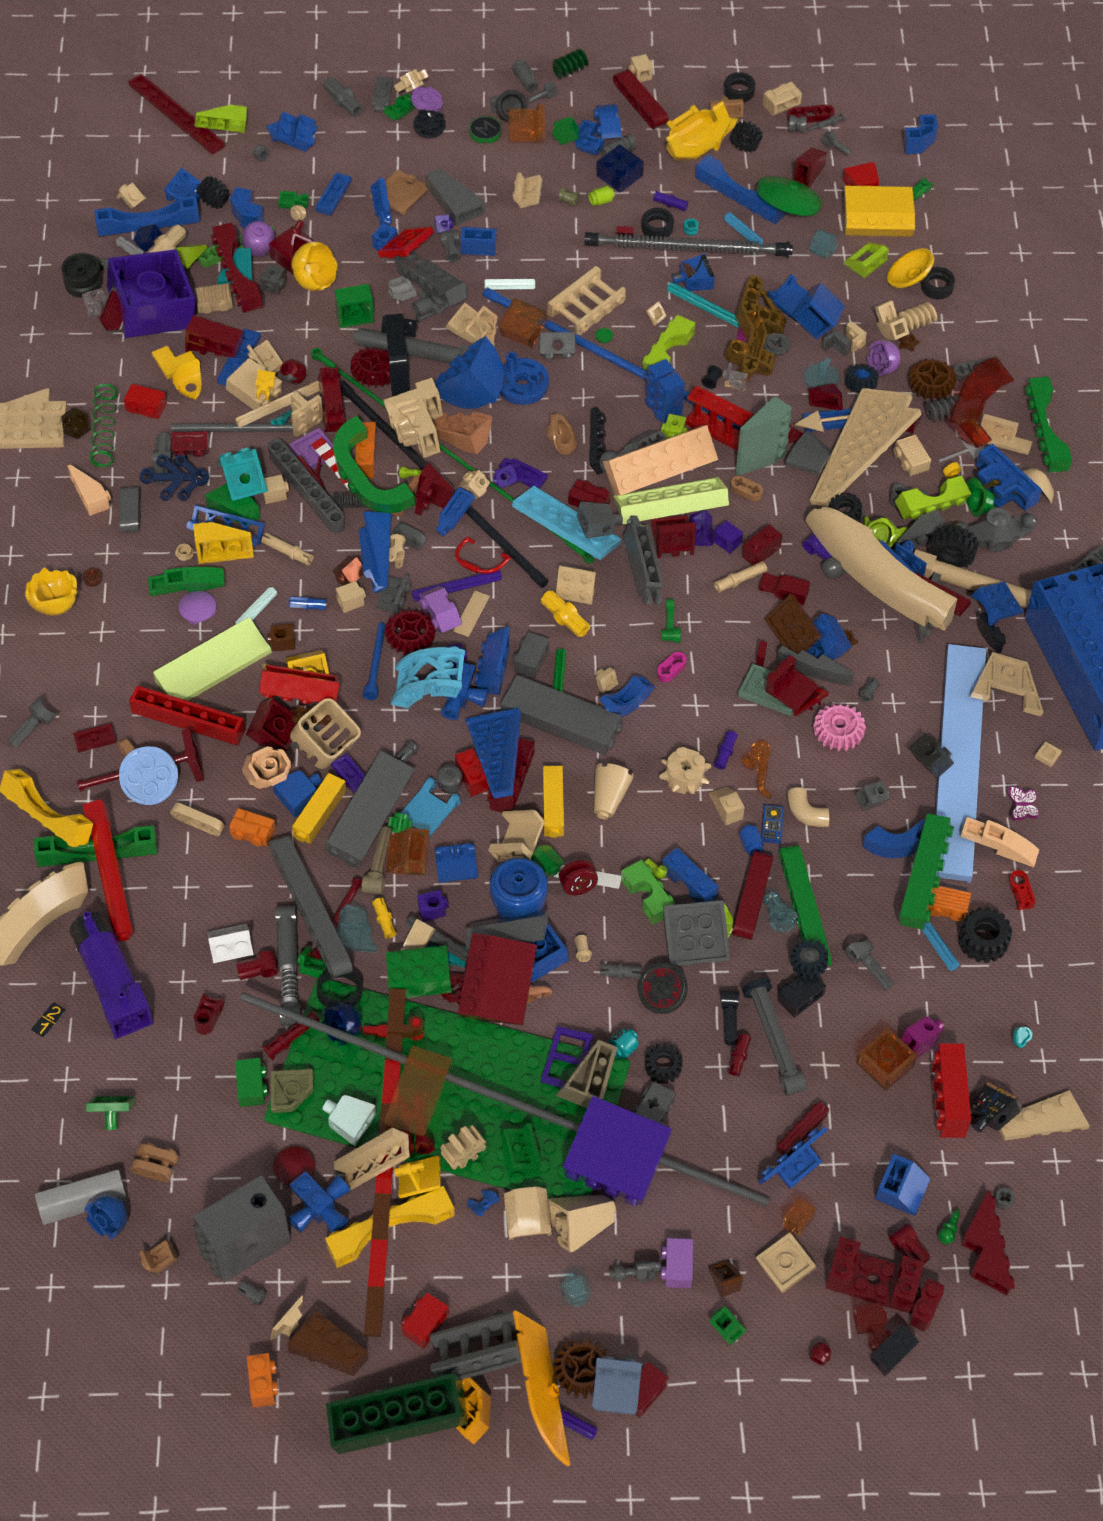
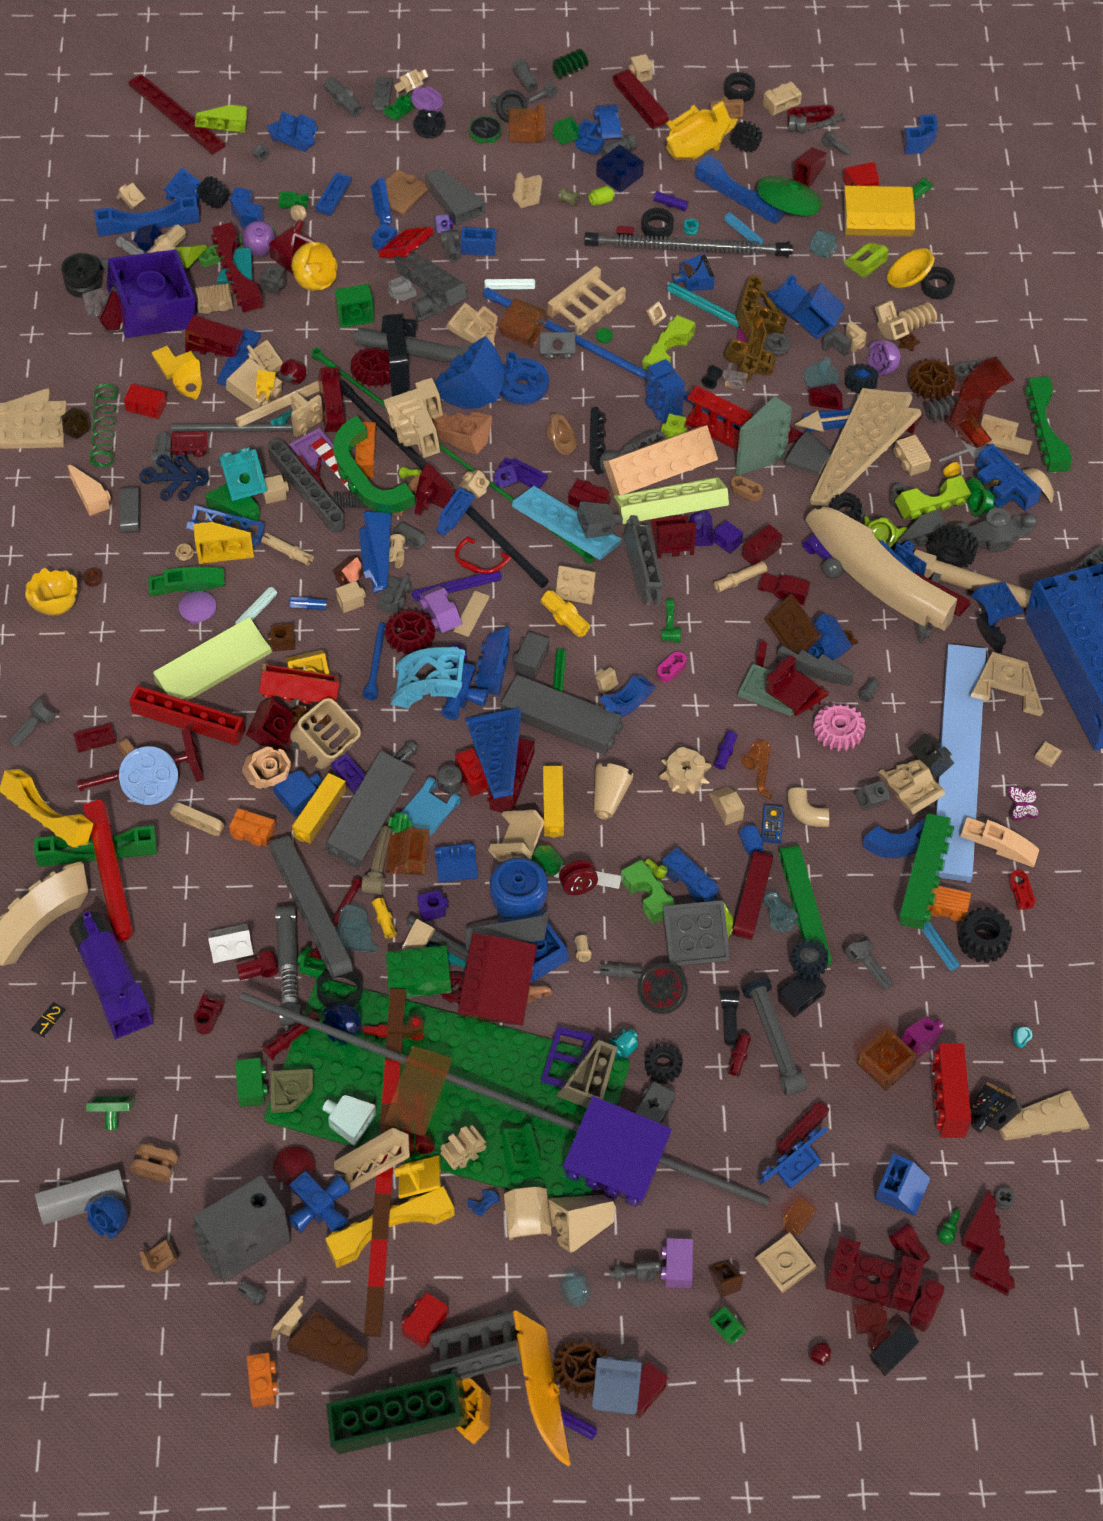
(913, 785): none -> tan slope

